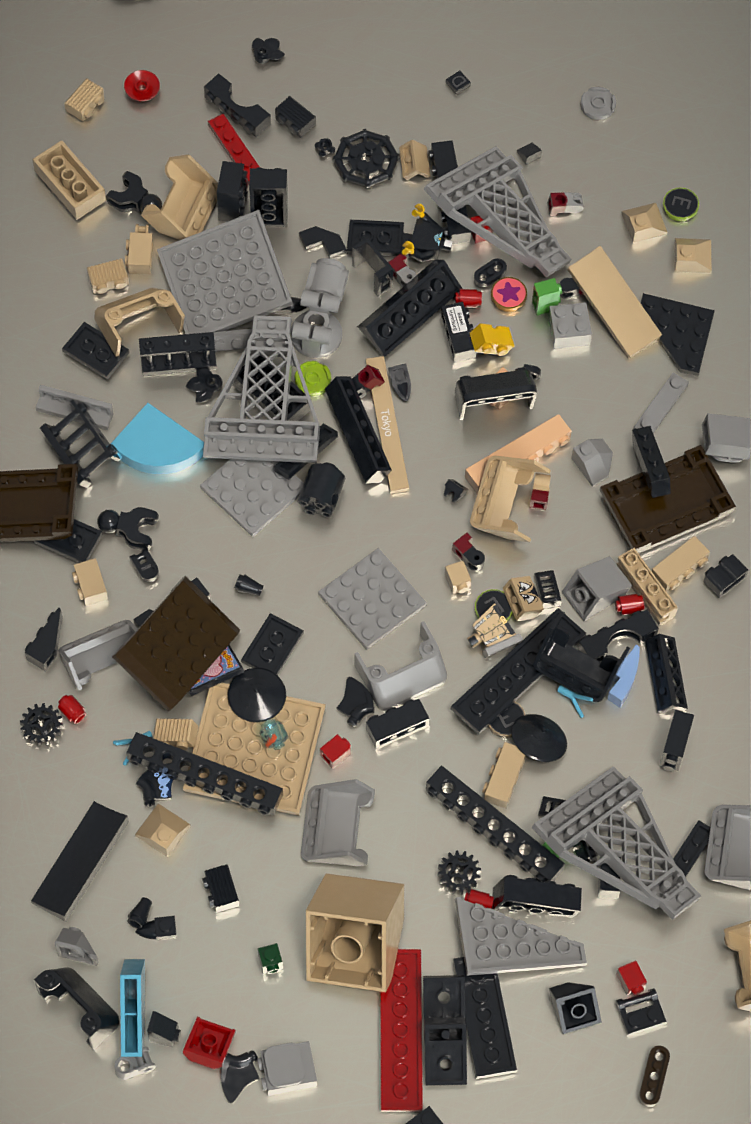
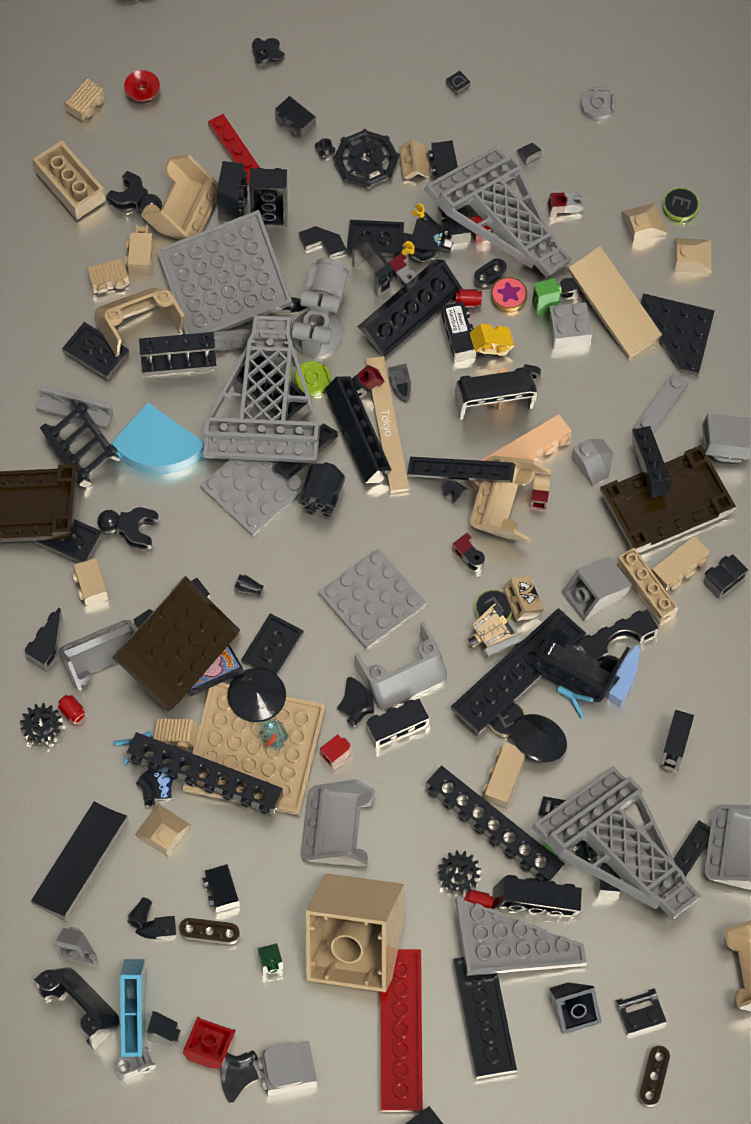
(147, 571): black plate -> none
(201, 926): none -> dark brown plate
(203, 386): black plate -> none
(252, 118): black arch -> none
(445, 1030): black bracket -> none
(458, 577): tan brick -> none
(461, 469): none -> black plate
(548, 602): black slope -> none
(629, 604): red brick -> none
(631, 978): red brick -> none
(662, 673): black fence -> none

